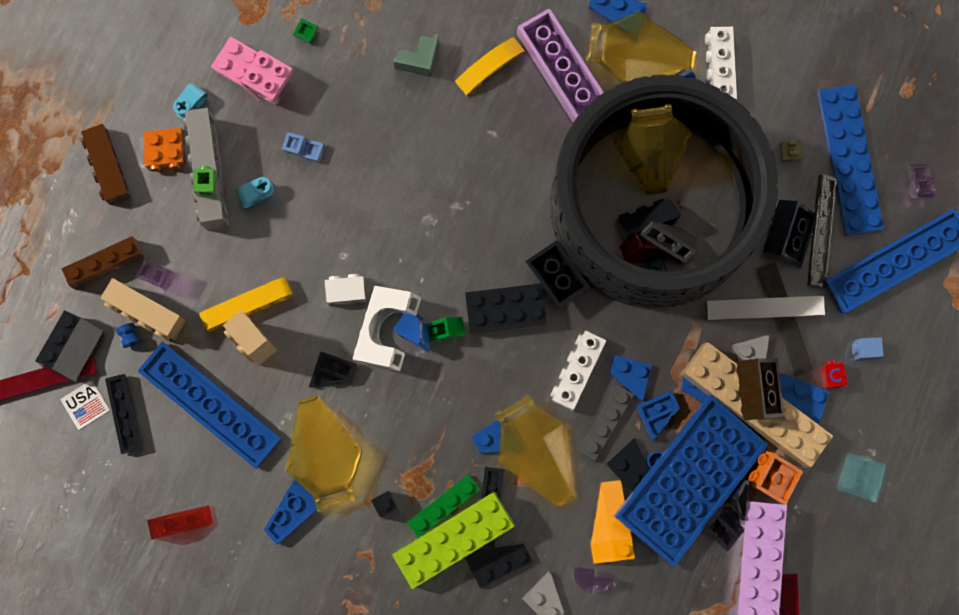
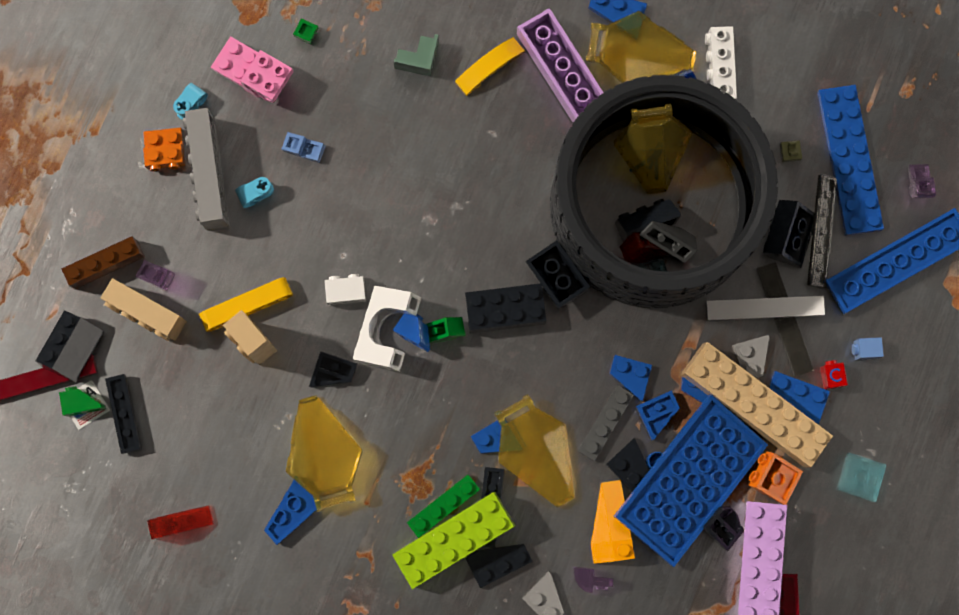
(78, 402): none -> green slope
(105, 163): reddish brown brick -> none
(128, 335): blue wheel -> none
(200, 175): bright green brick -> none
(209, 405): blue plate -> none
(384, 504): black brick -> none
(578, 371): white brick -> none
(739, 499): black slope -> none
(760, 388): dark brown slope -> none

